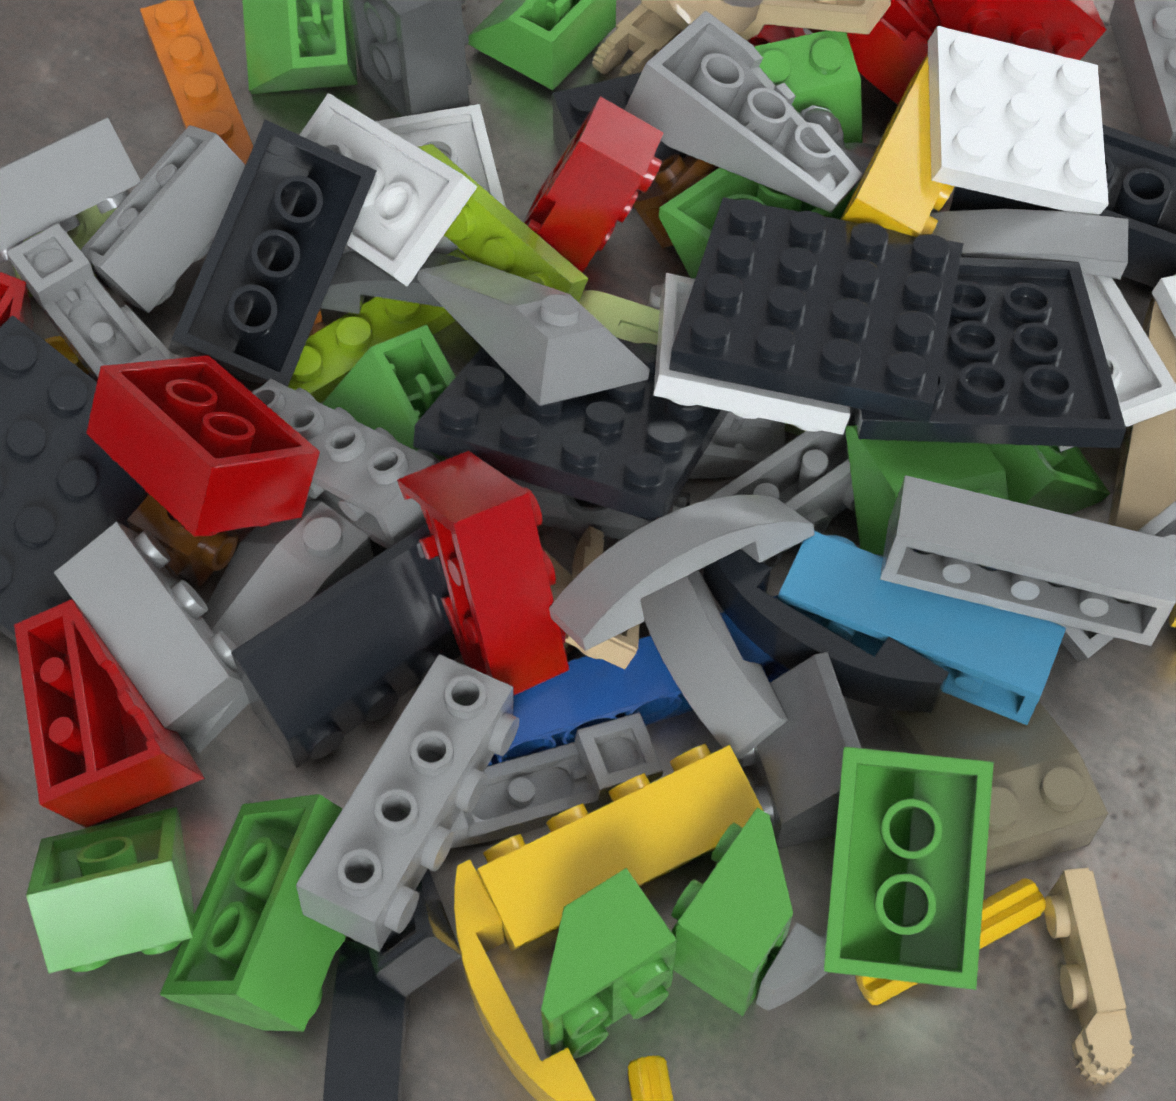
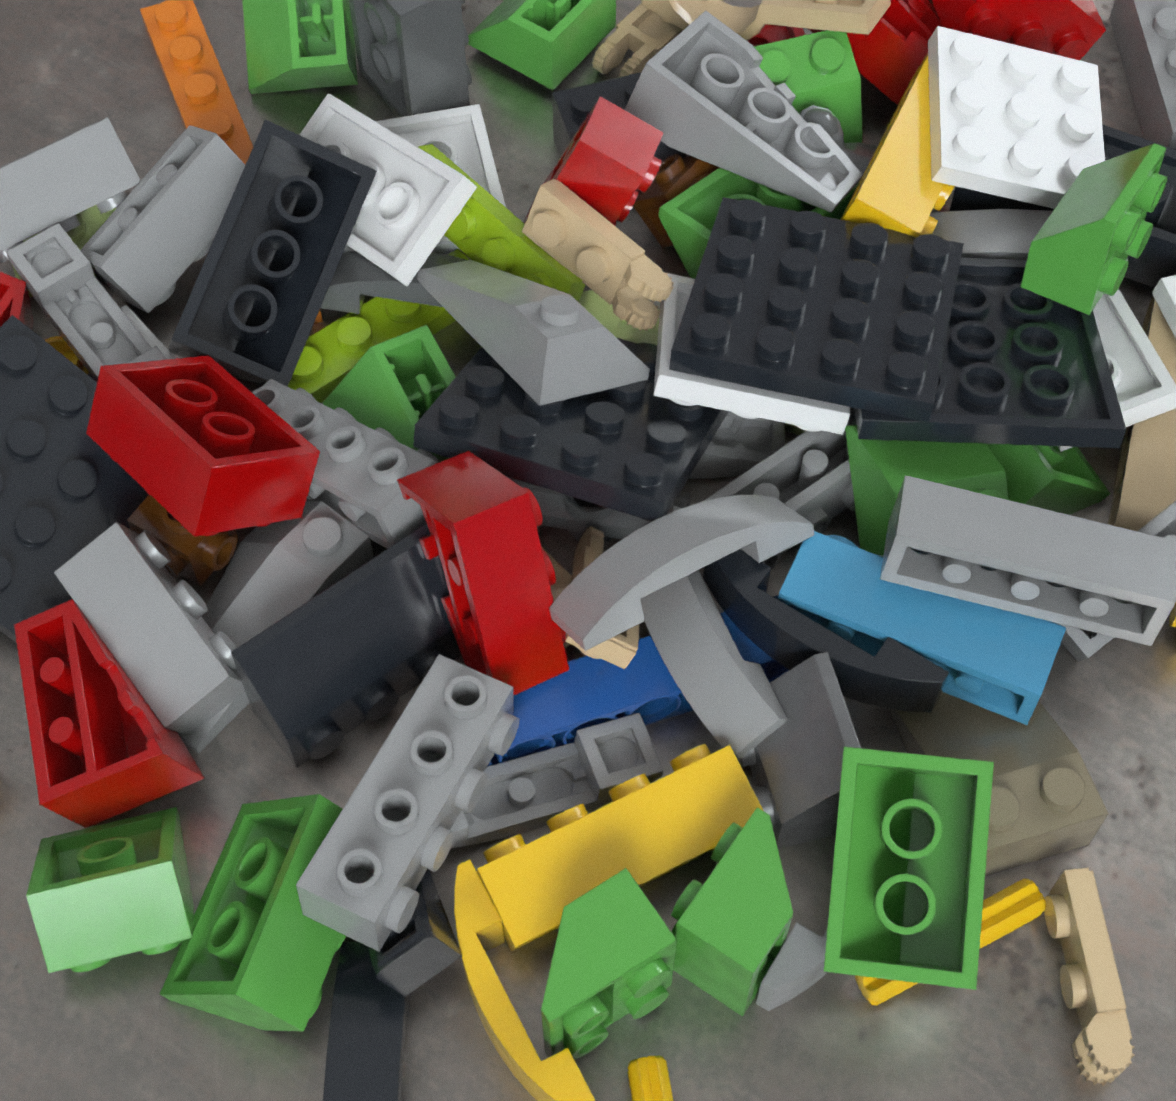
(597, 254): none -> tan hinge
(1095, 229): none -> bright green slope

